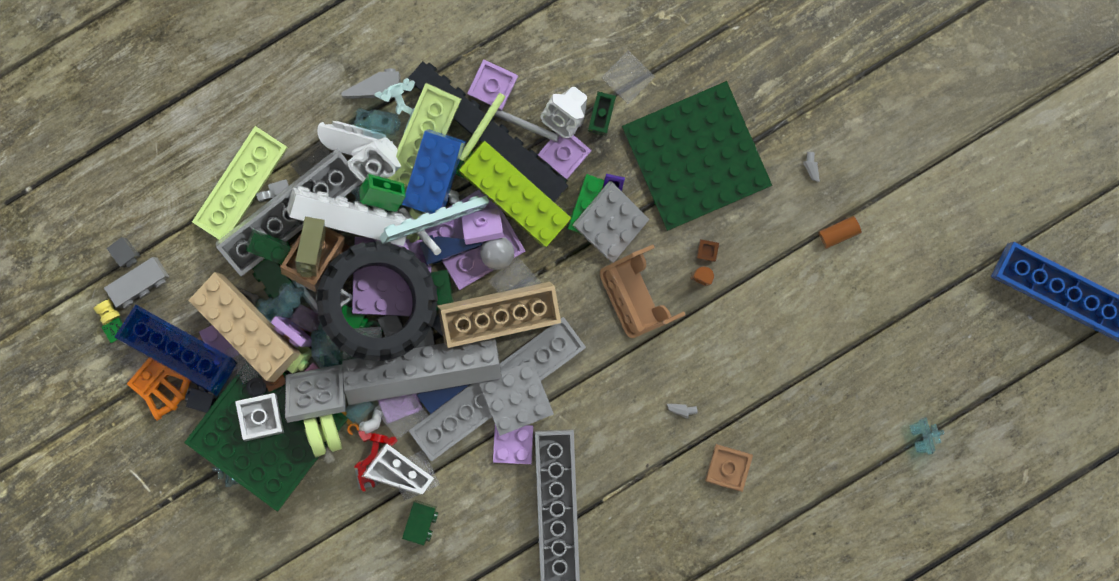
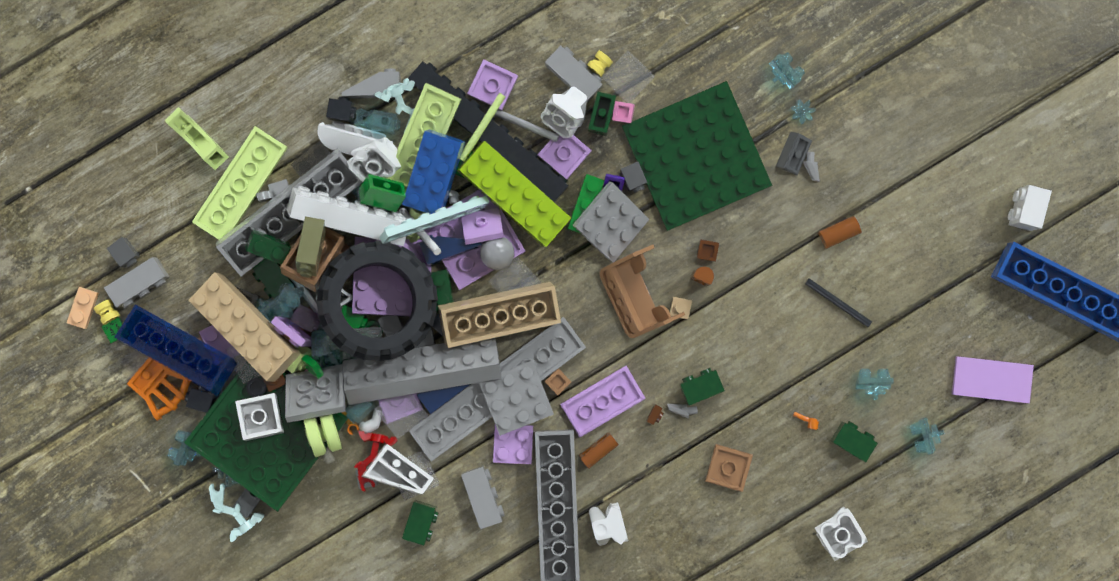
(82, 307): none -> light nougat plate
(183, 454): none -> clear light blue hips
(197, 138): none -> yellowish green arch
(217, 498): none -> light aqua piece
(247, 503): none -> dark grey piece
(312, 366): none -> green tile
(341, 110): none -> black brick
(482, 497): none -> light grey brick
(557, 381): none -> medium nougat plate
(573, 72): none -> light grey brick
(598, 450): none -> dark orange brick
(599, 63): none -> light yellow wheel
(602, 401): none -> lavender tile
(608, 525): none -> white piece
(623, 112): none -> bright pink plate
(634, 177): none -> dark grey brick
(655, 414): none -> reddish brown plate
(680, 305): none -> tan plate
(701, 387): none -> dark green brick
(785, 72): none -> clear light blue hips
(794, 153): none -> dark grey slope
(803, 115): none -> clear light blue plant
(812, 422): none -> orange hand
(839, 303): none -> black bar
(840, 534): none -> white piece
(854, 441): none -> dark green brick
(874, 386): none -> clear light blue hips
(992, 379): none -> lavender tile
(1029, 207): none -> white brick

